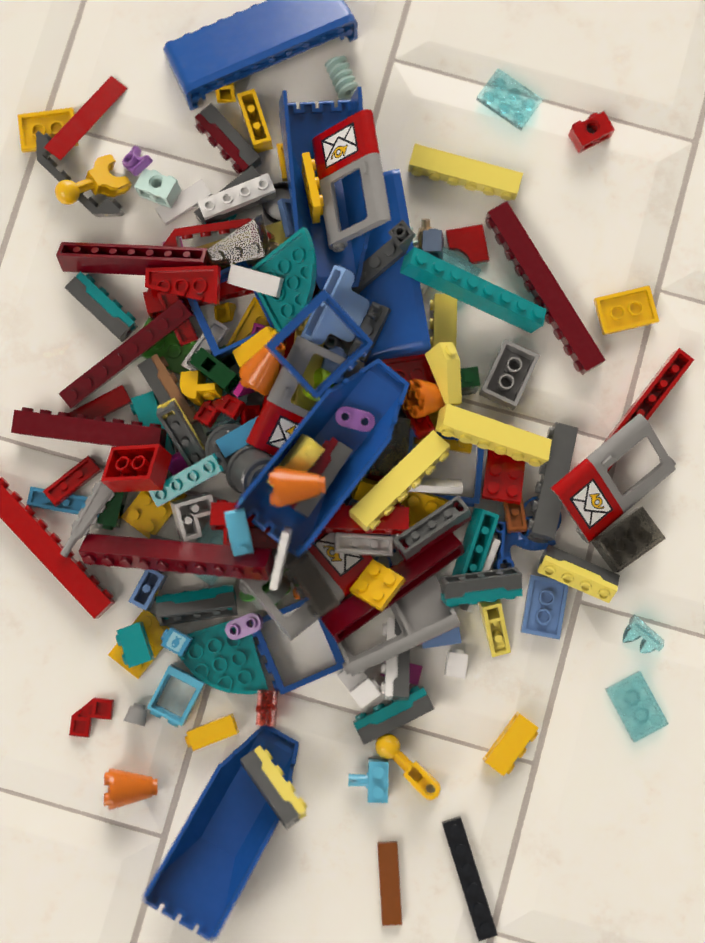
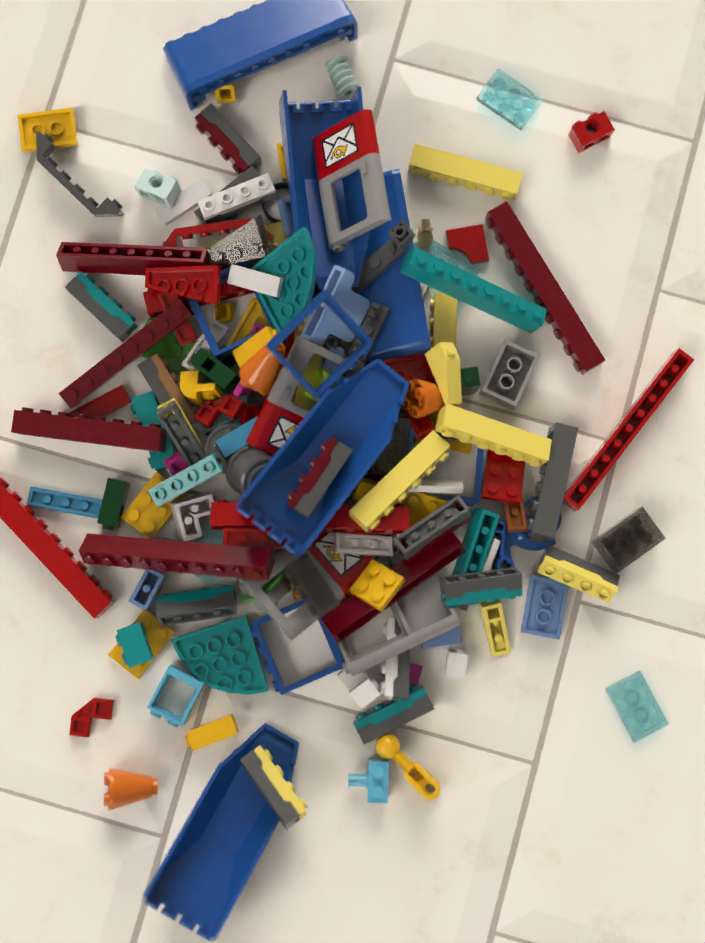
(72, 481): red tile -> none
(85, 118): red sticker -> none
(87, 516): light grey sword -> none
(97, 180): yellow piece -> none
(135, 163): medium lavender piece -> none
(136, 468): red brick -> none
(136, 714): light grey hat -> none
(176, 641): dark azure brick -> none
(239, 532): medium azure slope -> none
(243, 627): medium lavender plate -> none
(254, 121): yellow brick -> none
(266, 707): clear red hips -> none
(281, 558): white tile -> none
(294, 486): orange cone -> none
(301, 455): light yellow slope -> none
(312, 187): yellow plate -> none
(355, 417): medium lavender plate -> none
(389, 883): dark orange tile -> none
(433, 242): sand blue brick -> none
(469, 878): black plate -> none
(511, 744): yellow brick -> none
(591, 493): piece -> none
(626, 310): yellow plate -> none
(636, 629): clear light blue tile -> none

